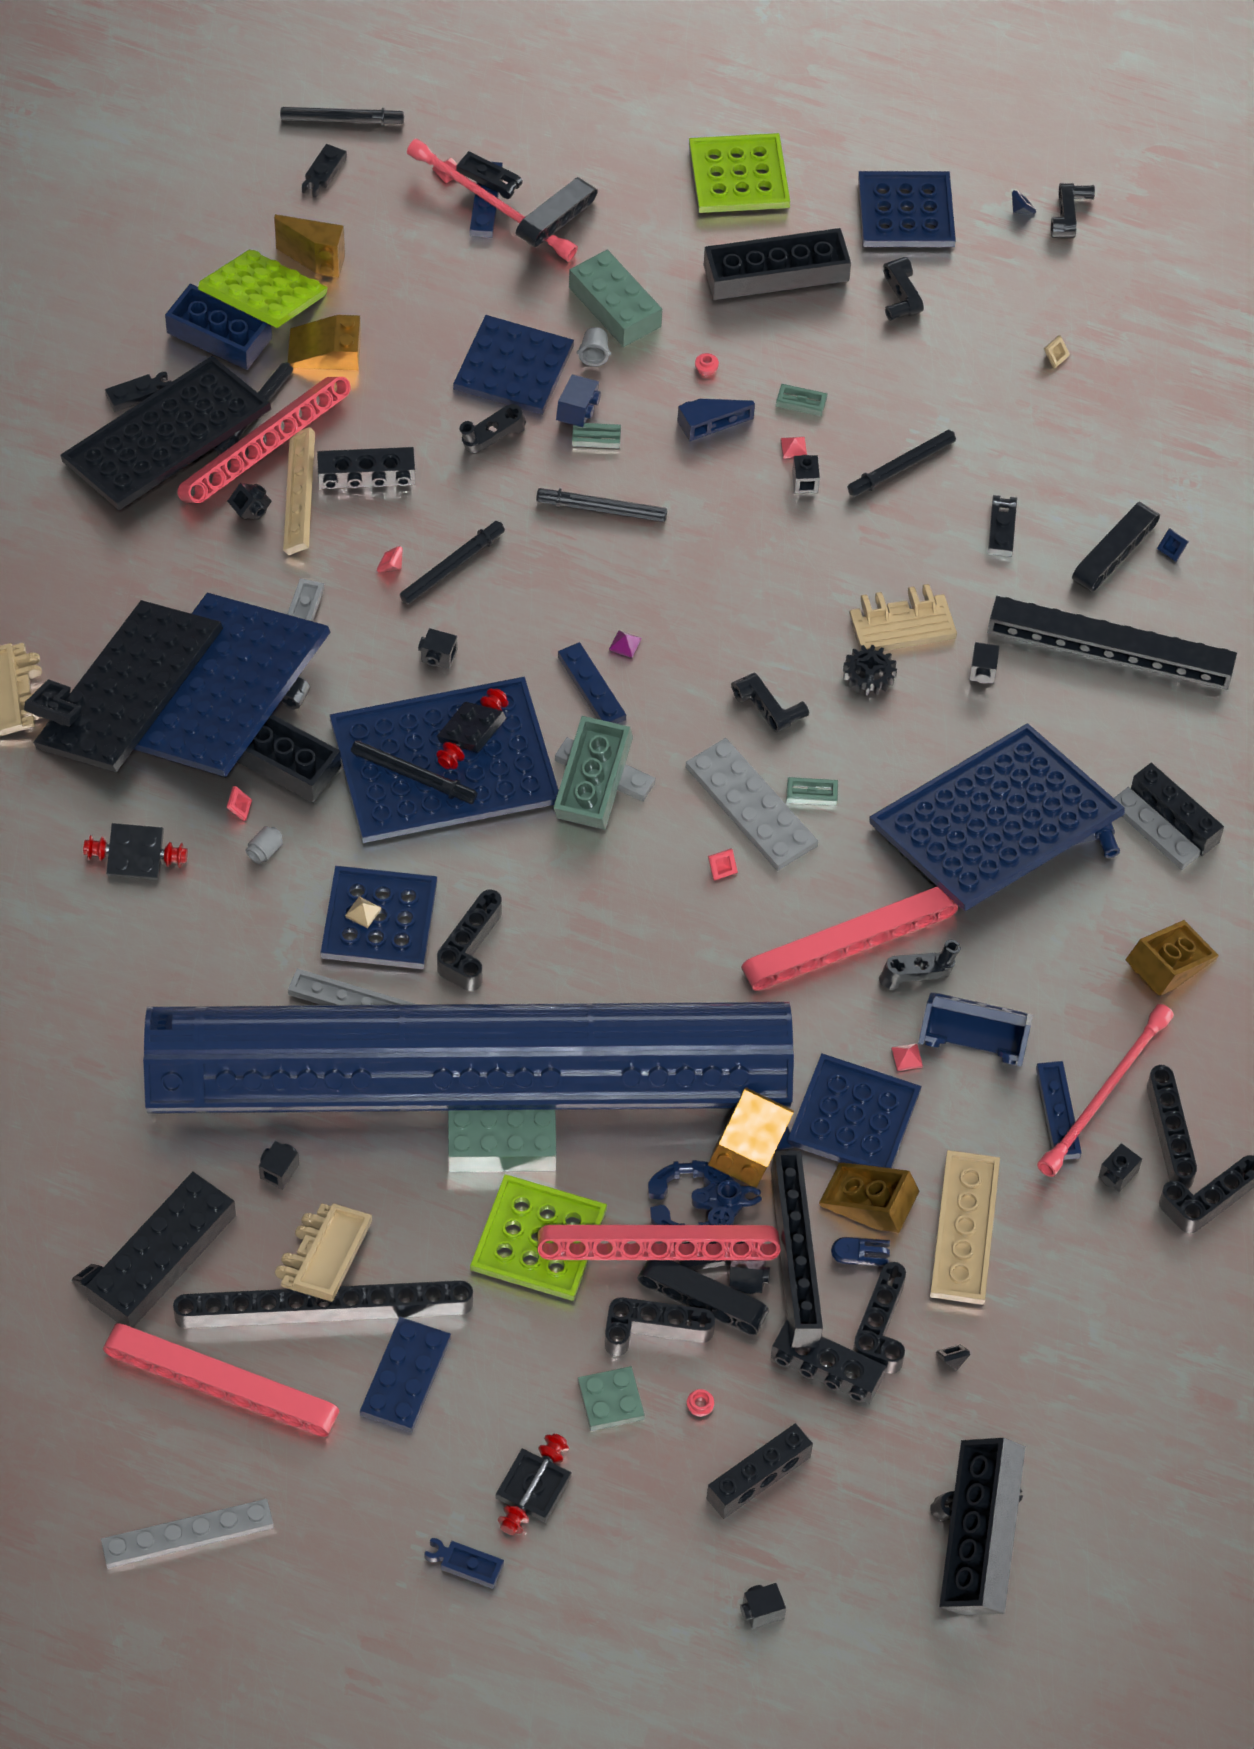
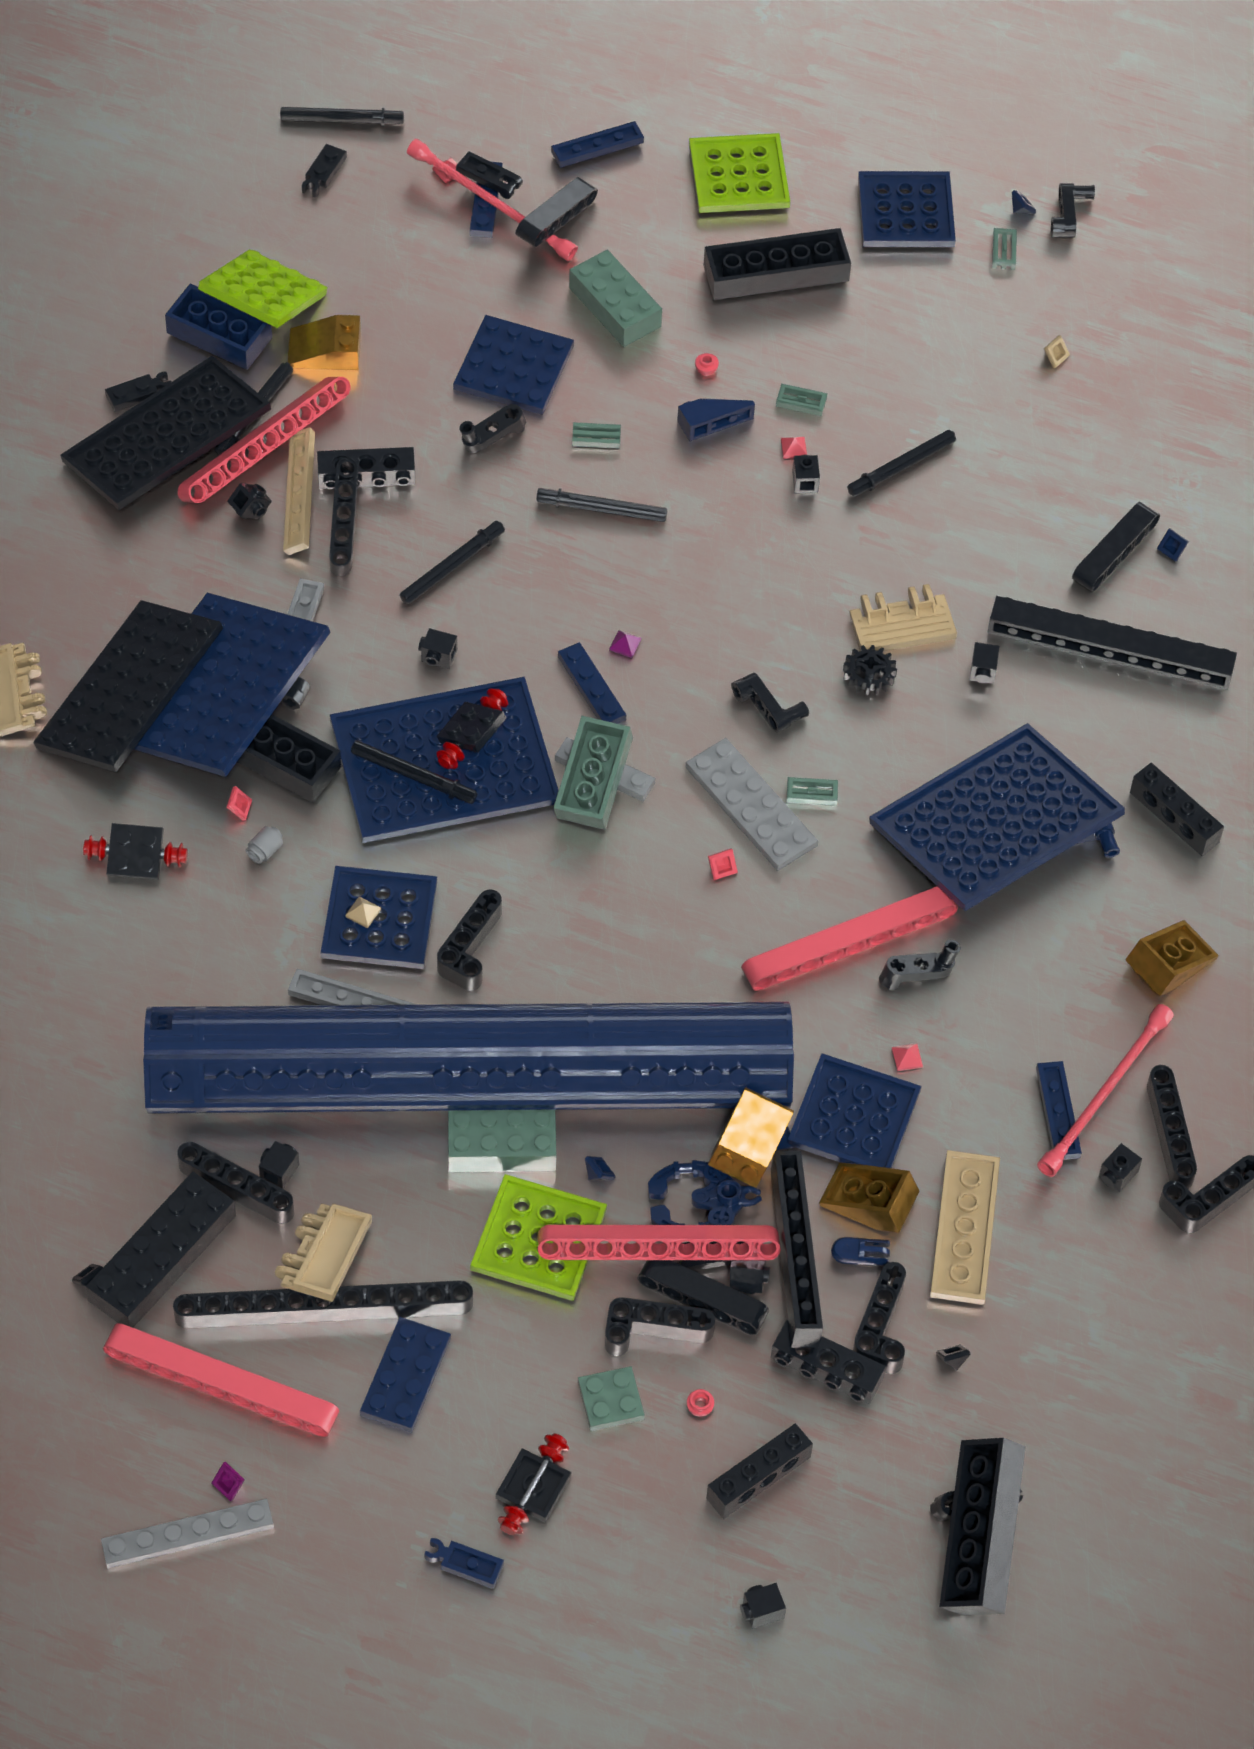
(51, 704): black plate -> none
(228, 1481): none -> magenta slope
(241, 1192): none -> black beam
(311, 243): pearl gold slope -> none
(343, 527): none -> black beam
(391, 560): coral slope -> none
(578, 400): dark blue brick -> none
(594, 347): light grey piece -> none
(597, 144): none -> dark blue plate
(598, 1169): none -> dark blue slope
(897, 275): black beam -> none
(976, 1026): dark blue windscreen -> none
(1002, 526): black plate -> none
(1004, 262): none -> sand green tile
(1157, 829): light grey plate -> none

